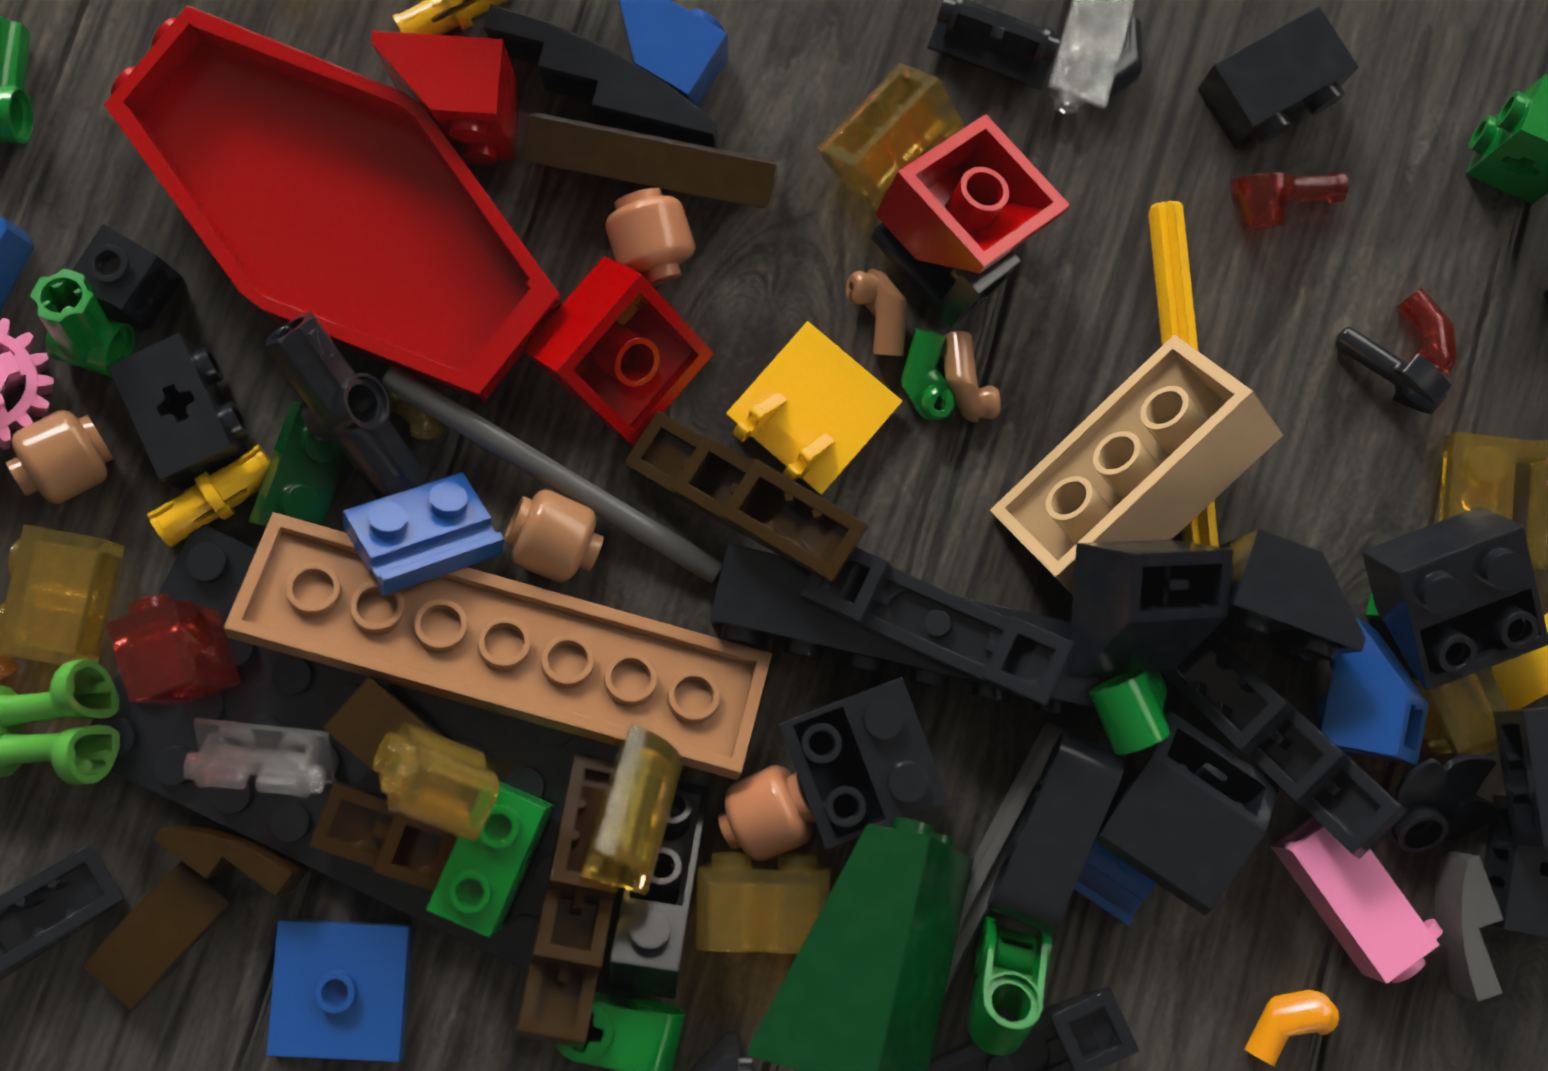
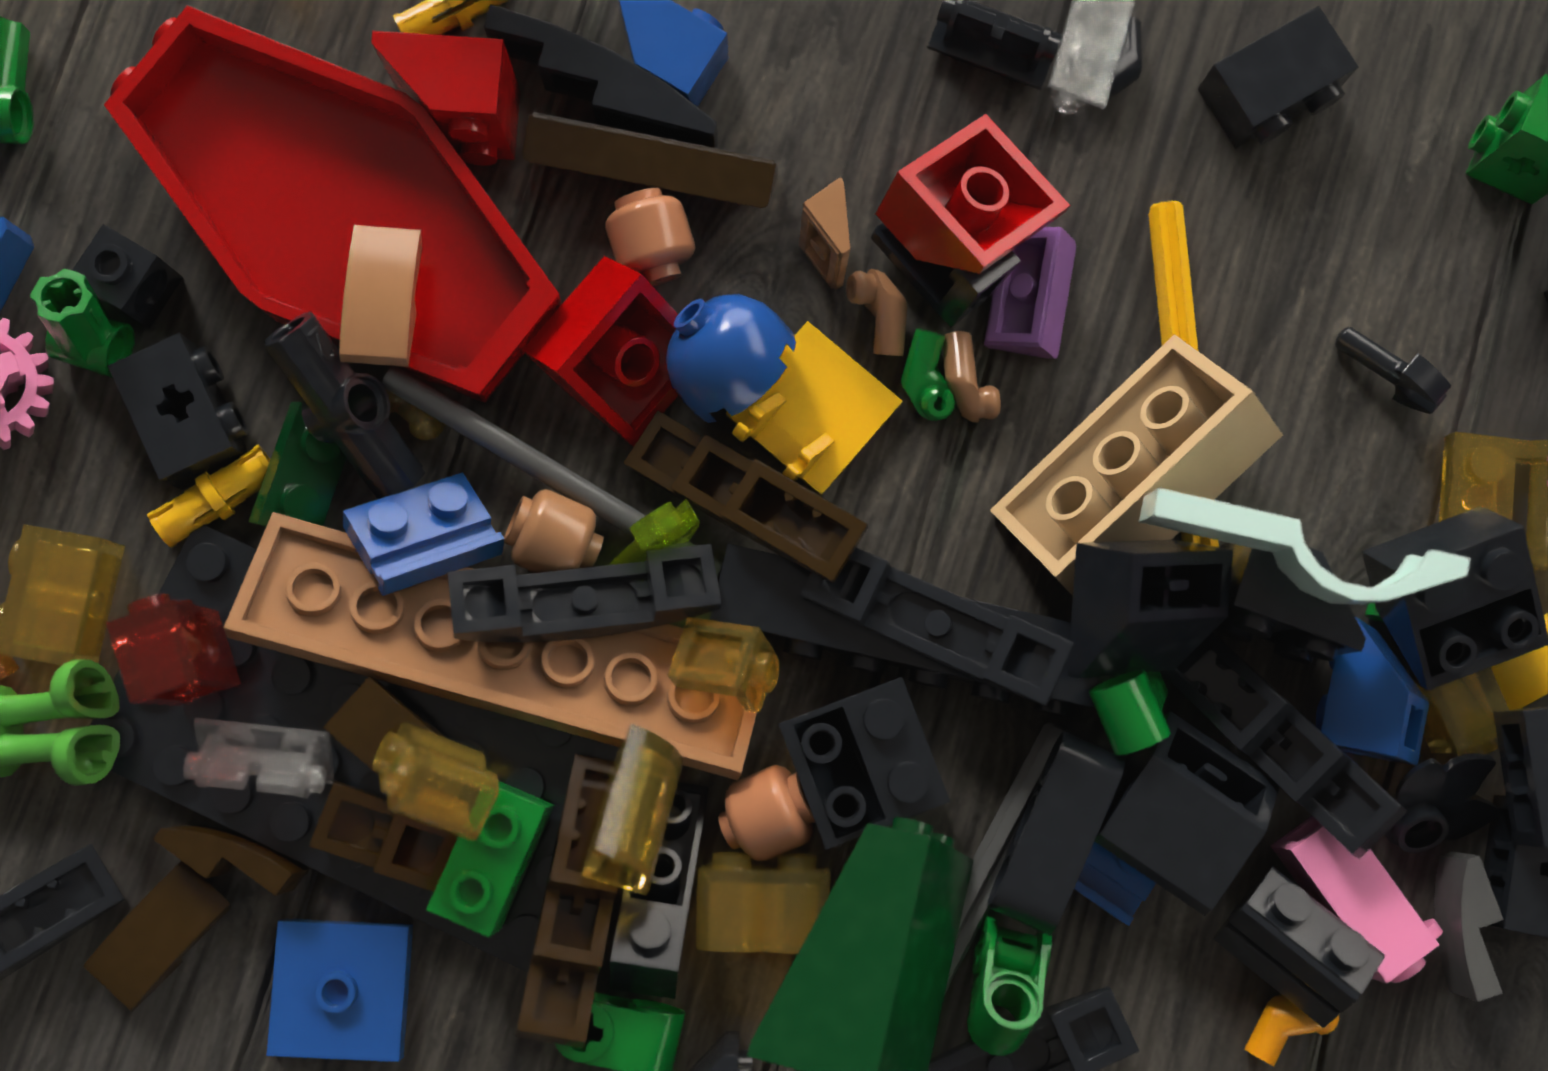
(59, 457): medium nougat head -> none
(380, 296): none -> medium nougat slope
(583, 602): none -> black slope
(658, 530): none -> clear neon green bar
(725, 661): none -> clear yellow bracket
(726, 353): none -> blue cylinder
(826, 233): none -> medium nougat slope
(889, 131): clear yellow brick -> none
(1033, 299): none -> medium lavender slope
(1265, 199): clear red bar -> none
(1285, 540): none -> light aqua piece
(1299, 947): none -> black brick
(1434, 327): clear red arm -> none

